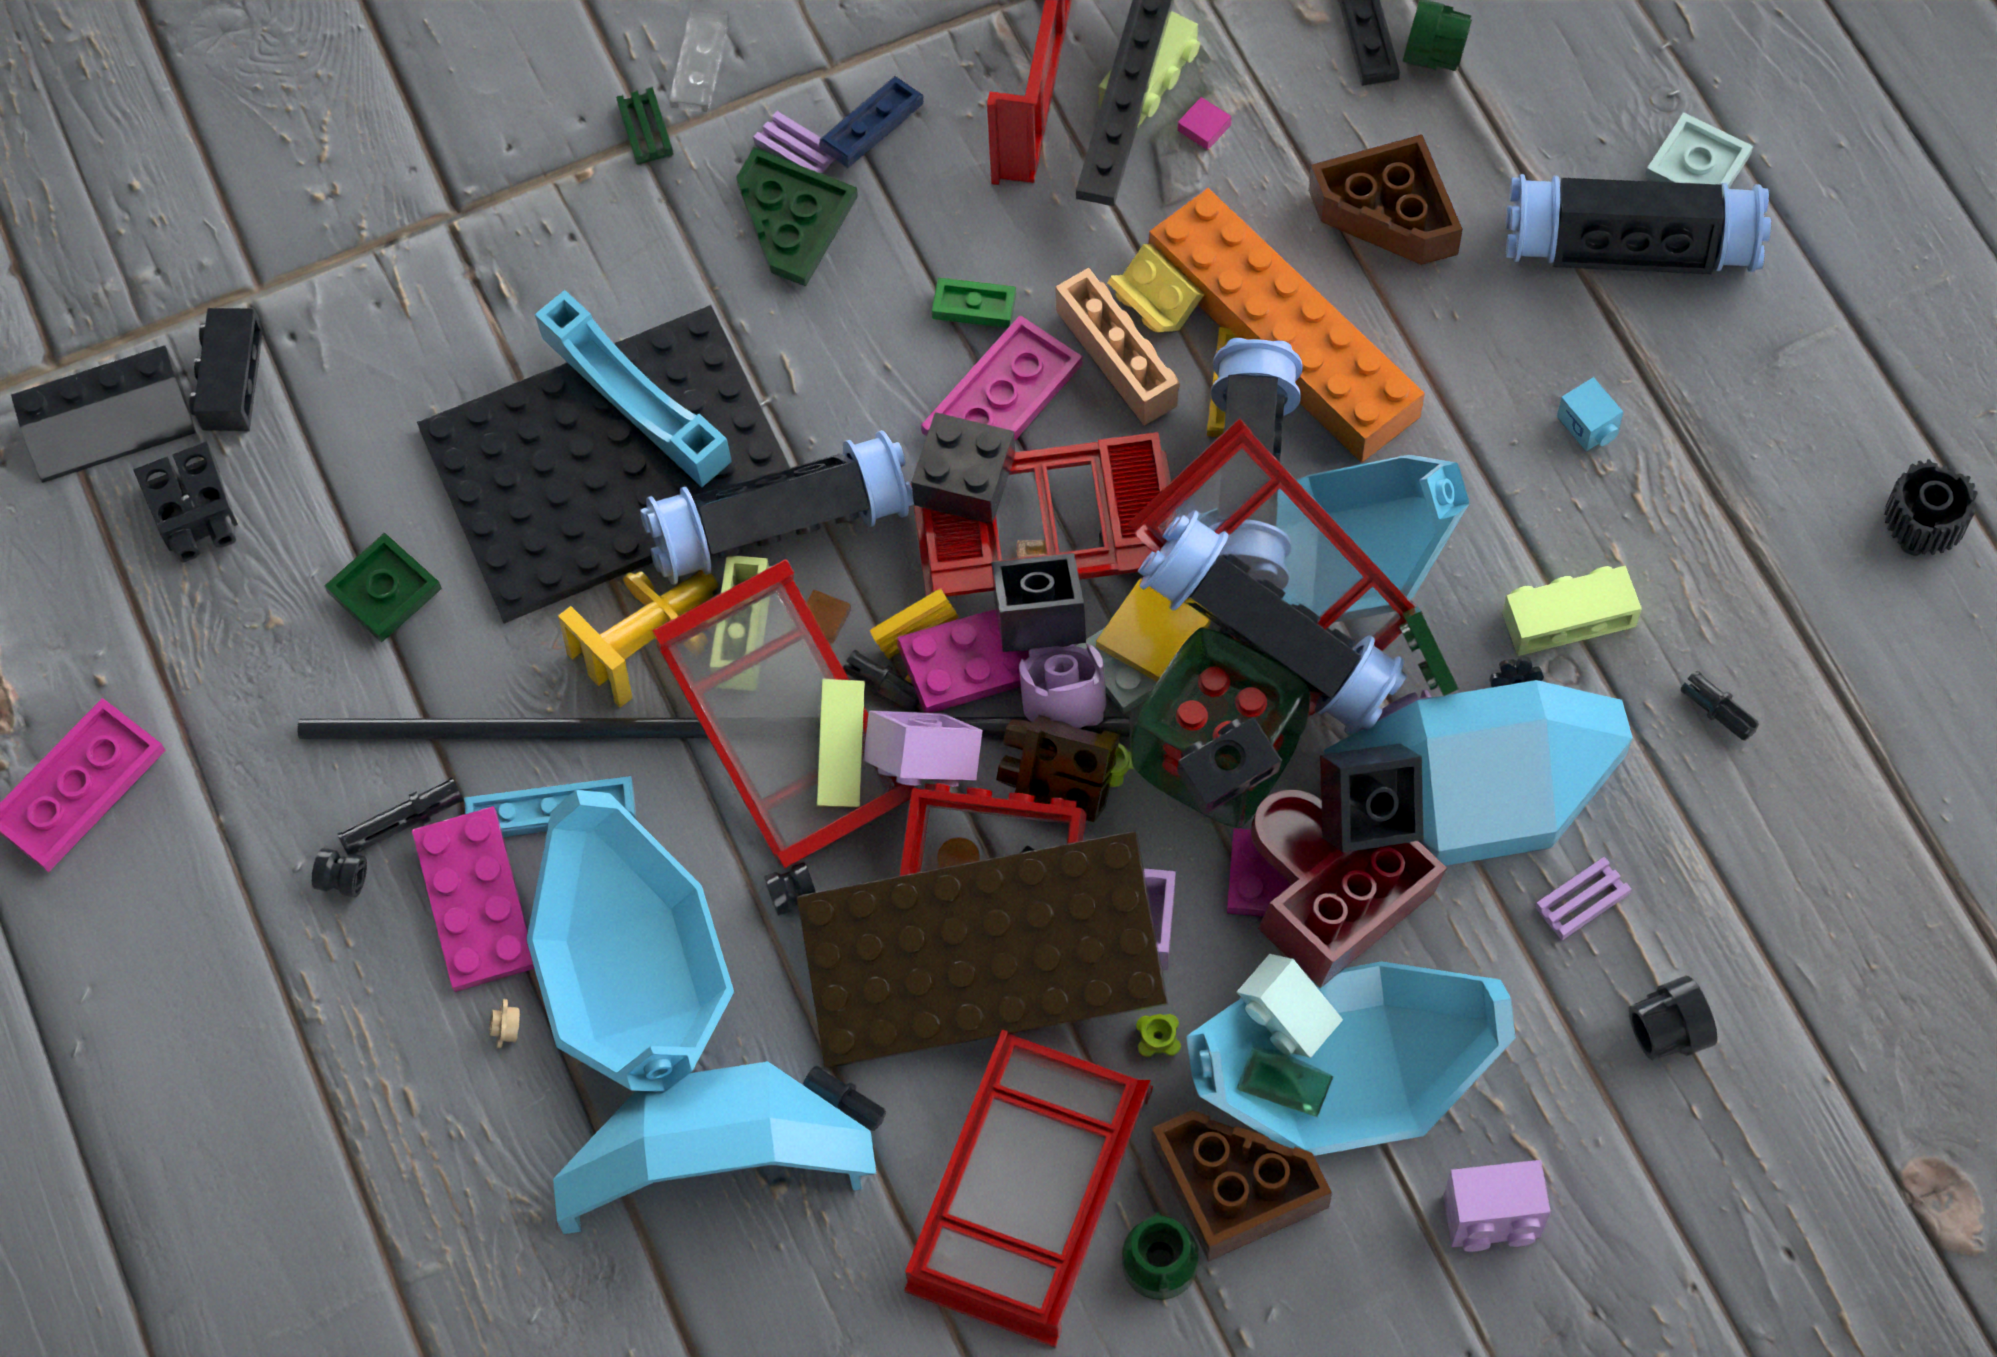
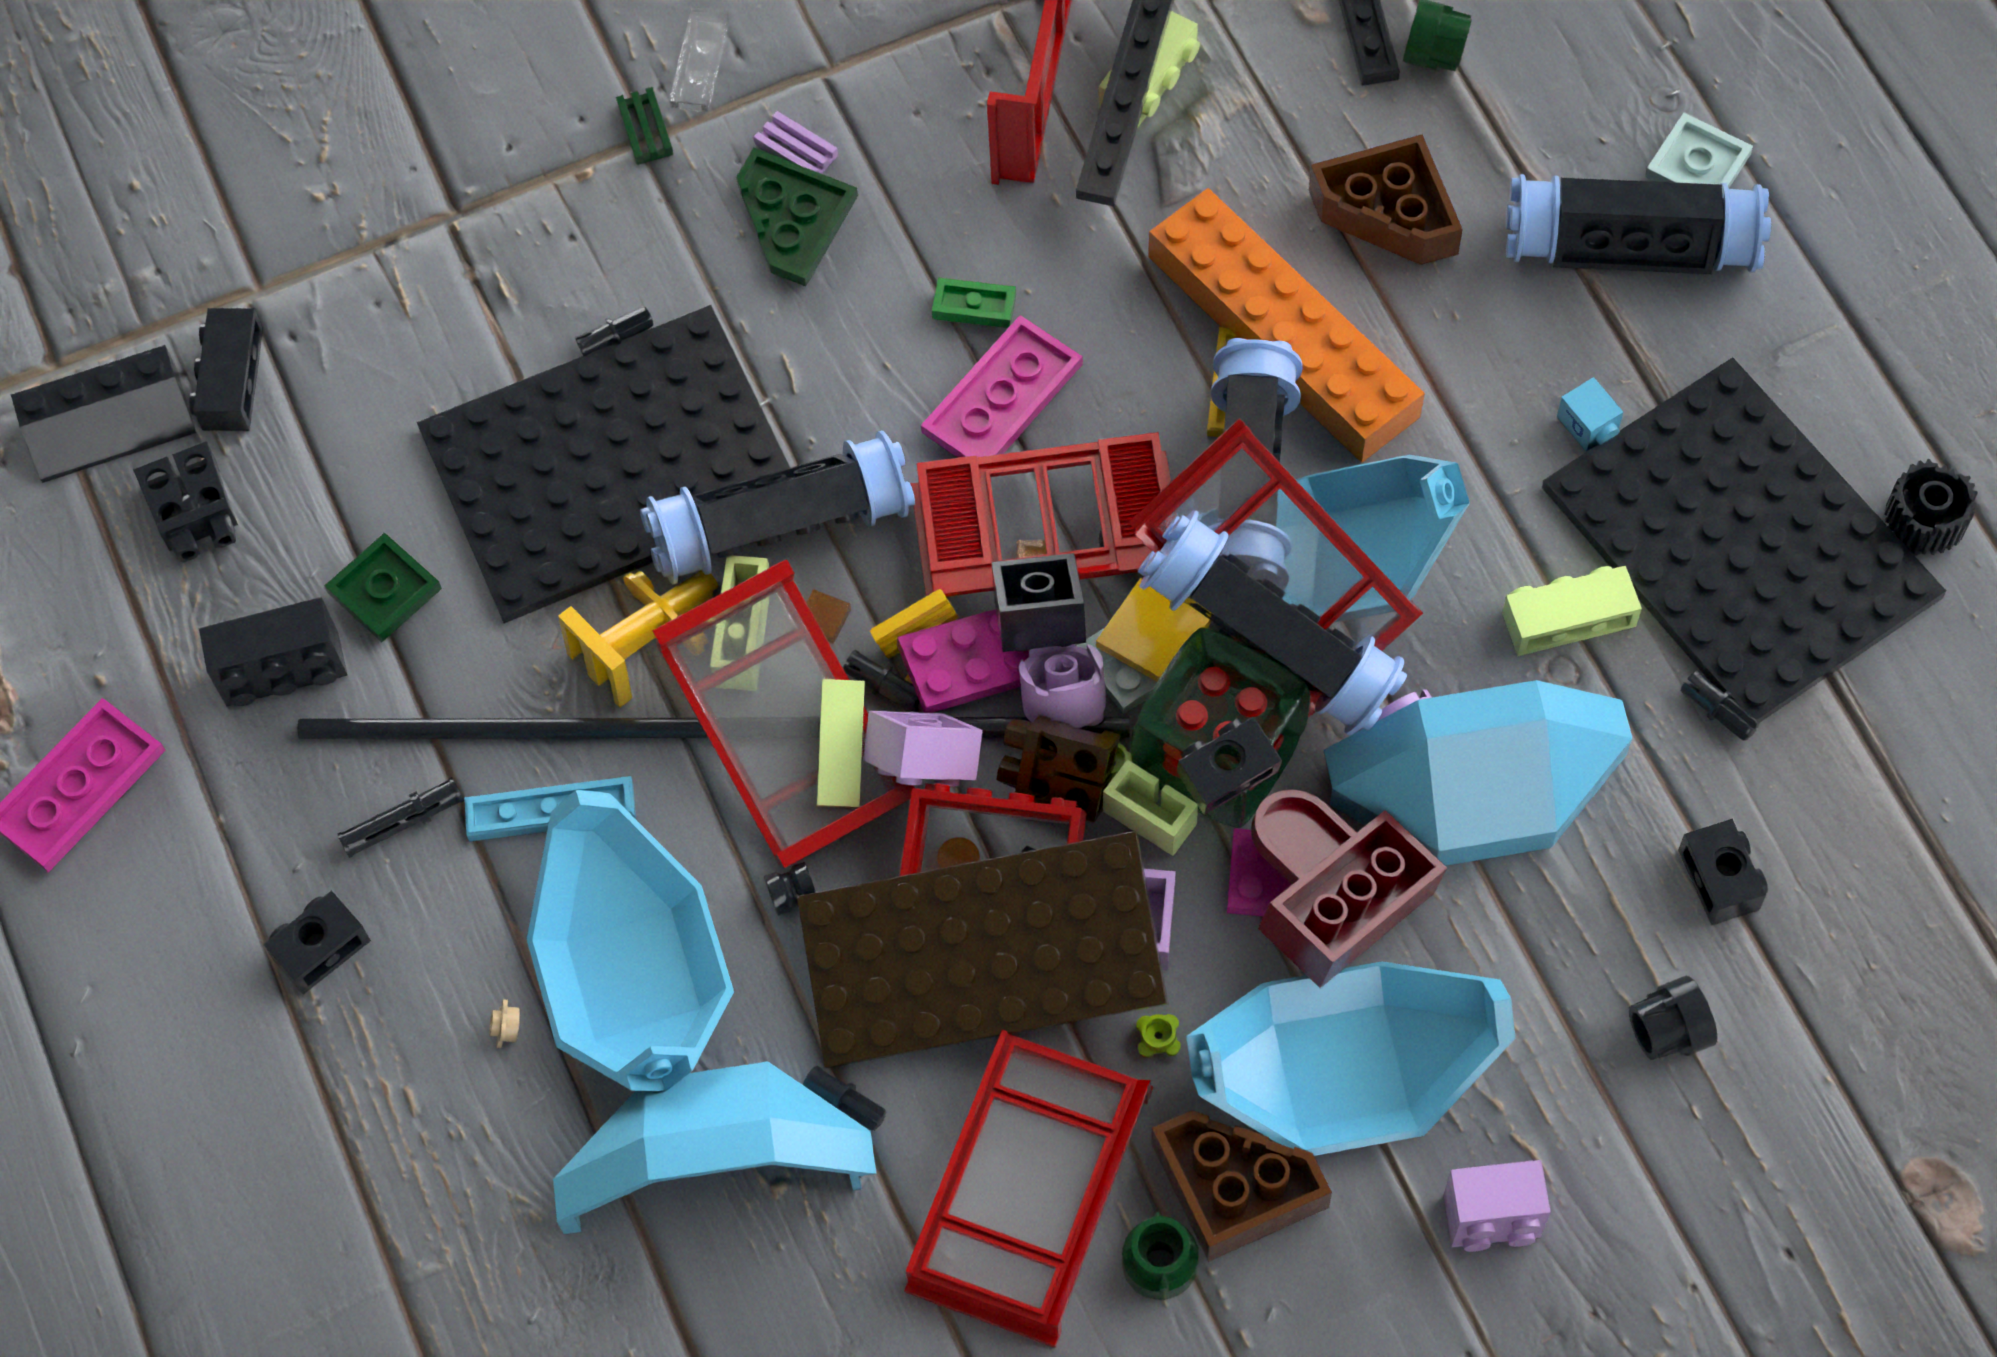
(273, 652): none -> black brick
(311, 964): none -> black brick
(339, 872): black wheel -> none
(474, 898): dark pink plate -> none
(615, 331): none -> black axle
(676, 431): medium azure arch -> none
(871, 121): dark blue tile -> none
(963, 468): black brick -> none
(1117, 346): light nougat brick -> none
(1133, 800): none -> yellowish green piece
(1156, 290): light yellow bracket -> none
(1204, 123): dark pink tile -> none
(1285, 1080): clear green slope -> none
(1289, 1006): light aqua brick -> none
(1371, 797): black brick -> none
(1434, 667): dark green plate -> none
(1515, 672): black plant -> none
(1609, 878): lavender tile -> none
(1720, 894): none -> black brick
(1743, 540): none -> black plate

